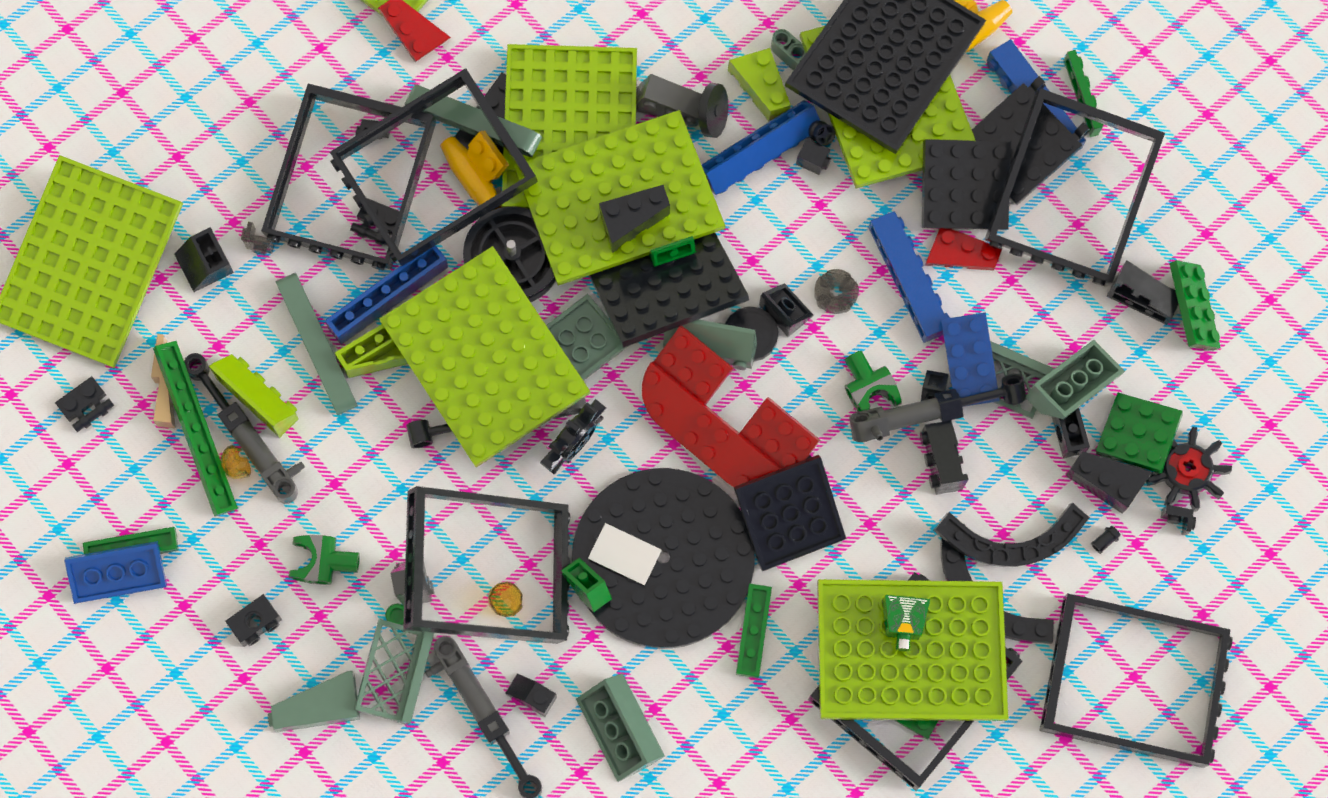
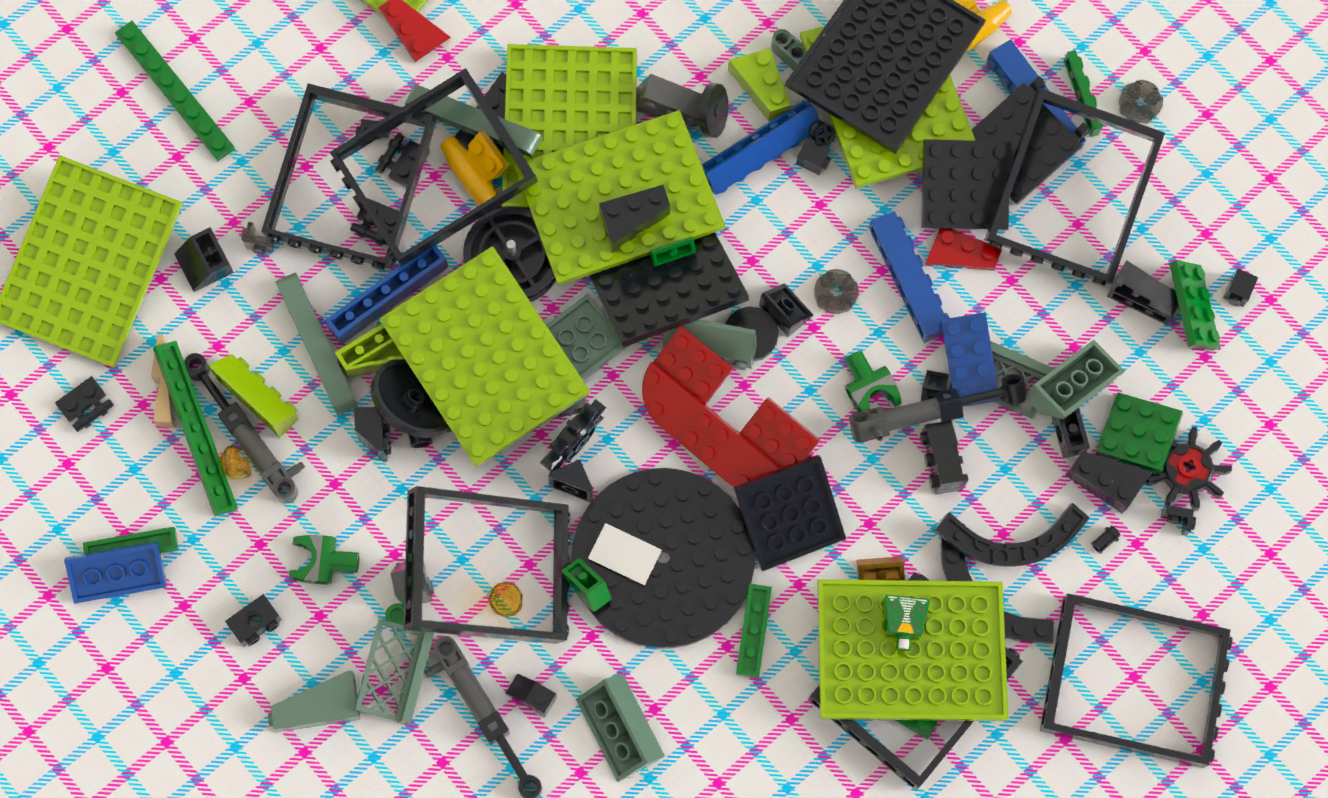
(175, 91): none -> green plate
(372, 431): none -> black slope
(403, 167): none -> black plate
(405, 401): none -> black dish
(572, 480): none -> black slope
(881, 569): none -> pearl gold slope
(1135, 112): none -> clear smoke plate
(1240, 288): none -> black brick

